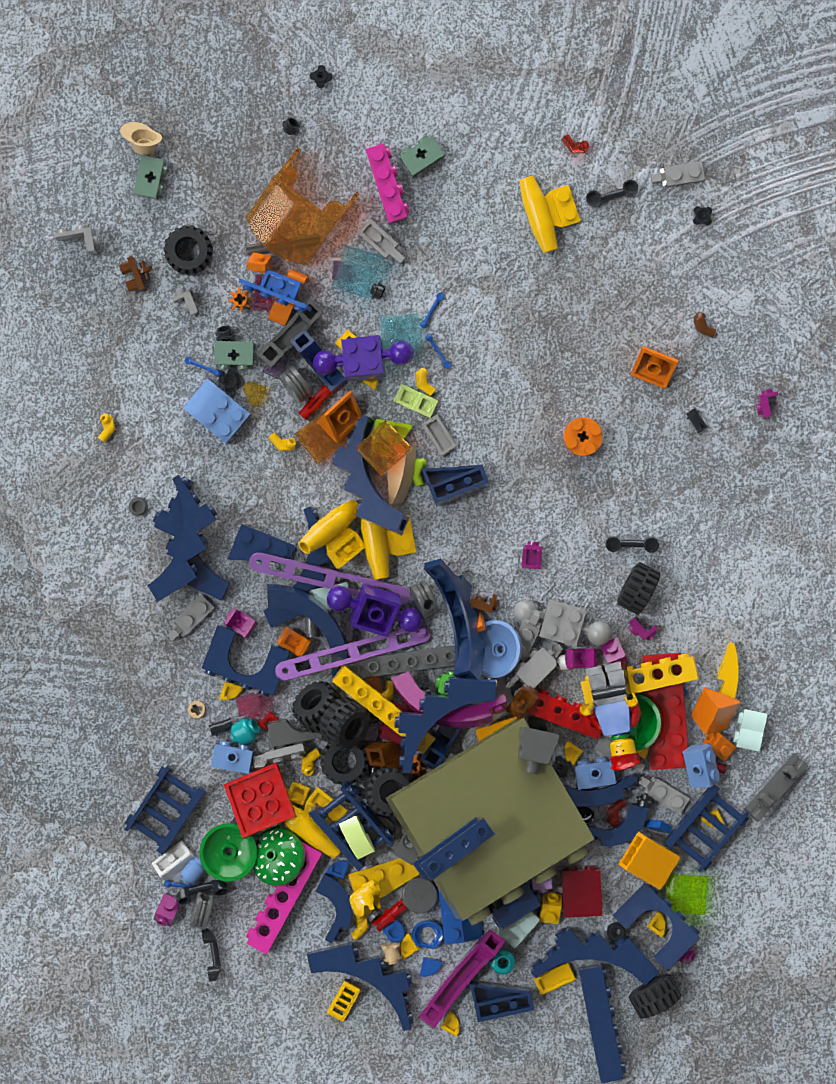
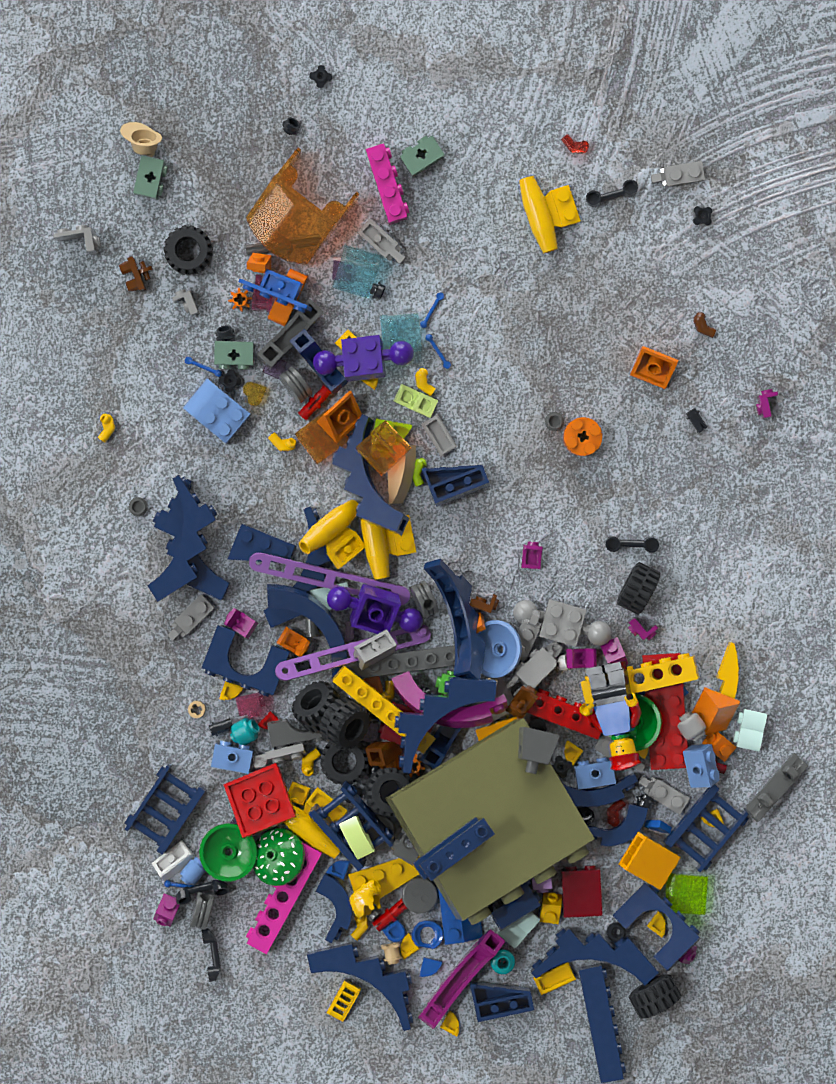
(374, 649): none -> light grey hinge
(554, 421): none -> dark grey plate
(691, 726): none -> light grey head

